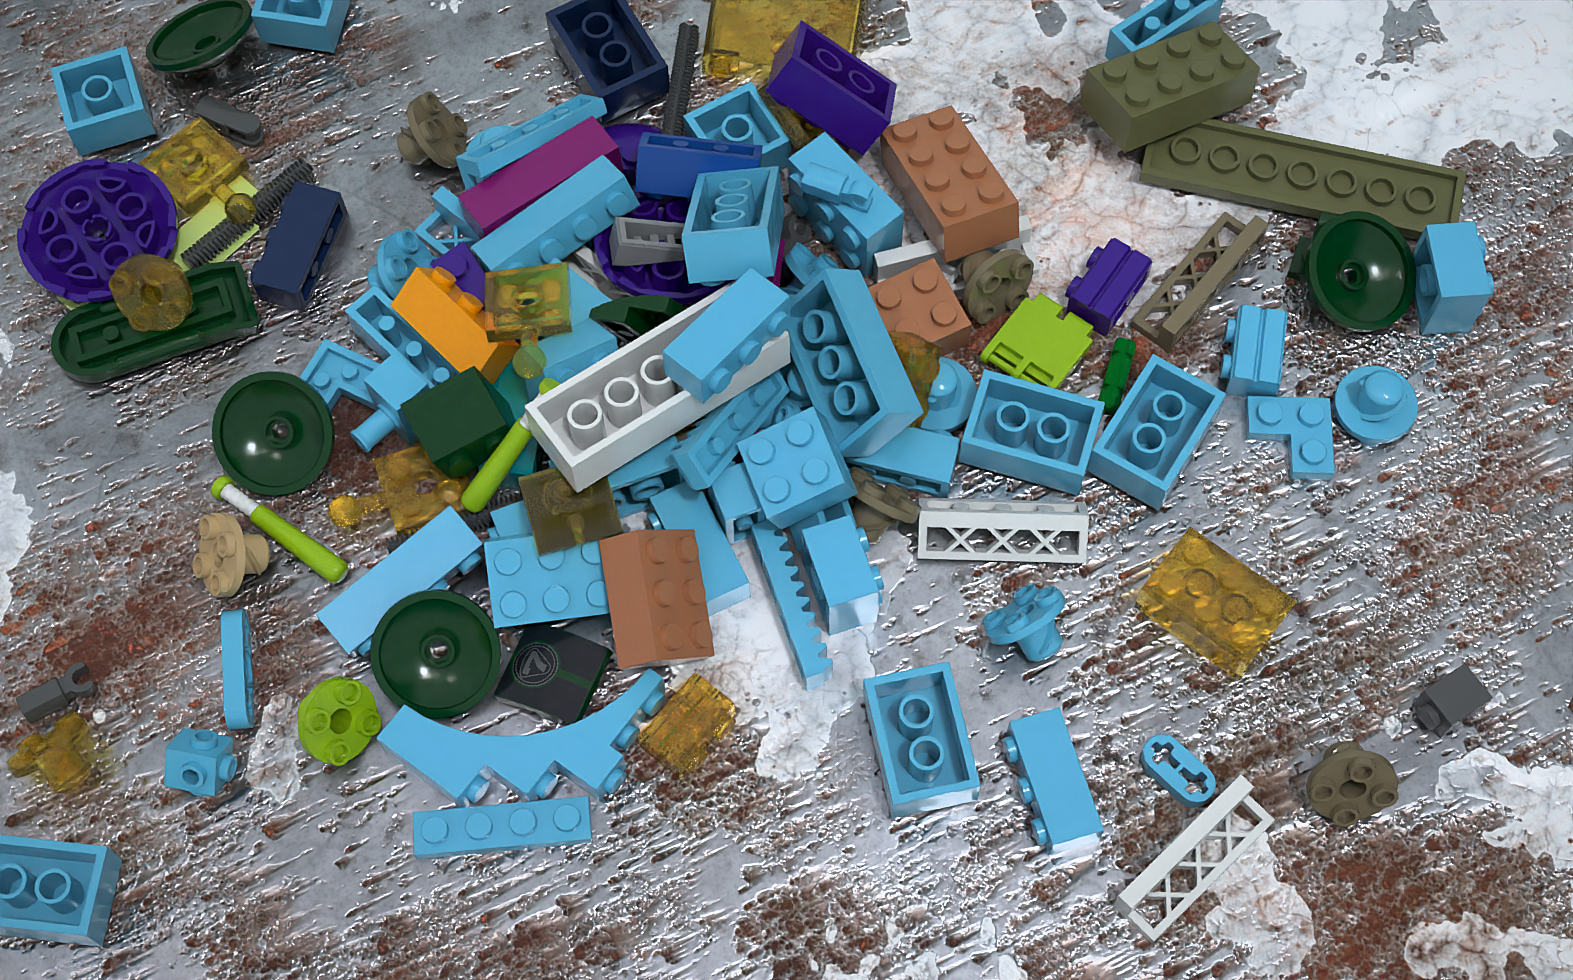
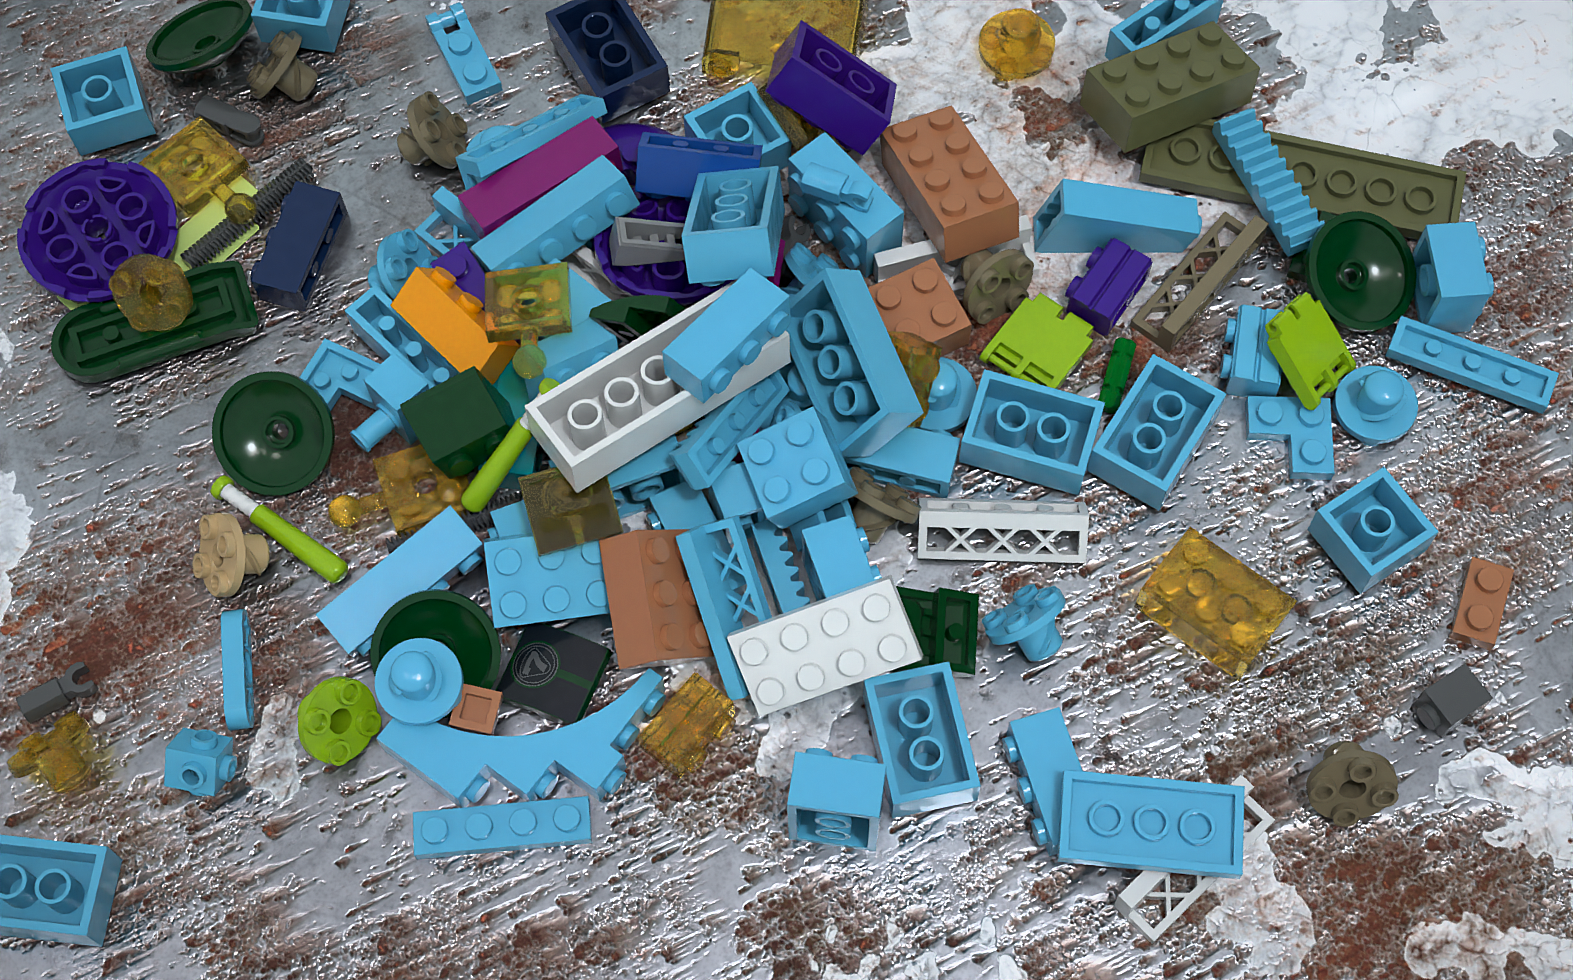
(283, 70): none -> dark tan plate
(419, 681): none -> medium azure plate
(464, 54): none -> medium azure plate
(477, 710): none -> nougat plate
(680, 79): dark grey axle -> none
(716, 598): none -> medium azure fence
(825, 645): none -> white plate
(836, 799): none -> medium azure brick
(944, 628): none -> dark green slope
(1016, 44): none -> clear yellow plate
(1089, 214): none -> medium azure slope
(1151, 824): none -> medium azure plate
(1184, 763): medium azure beam -> none
(1268, 180): none -> medium azure gear
(1308, 349): none -> lime plate
(1372, 530): none -> medium azure brick
(1472, 364): none -> medium azure plate
(1481, 603): none -> nougat plate

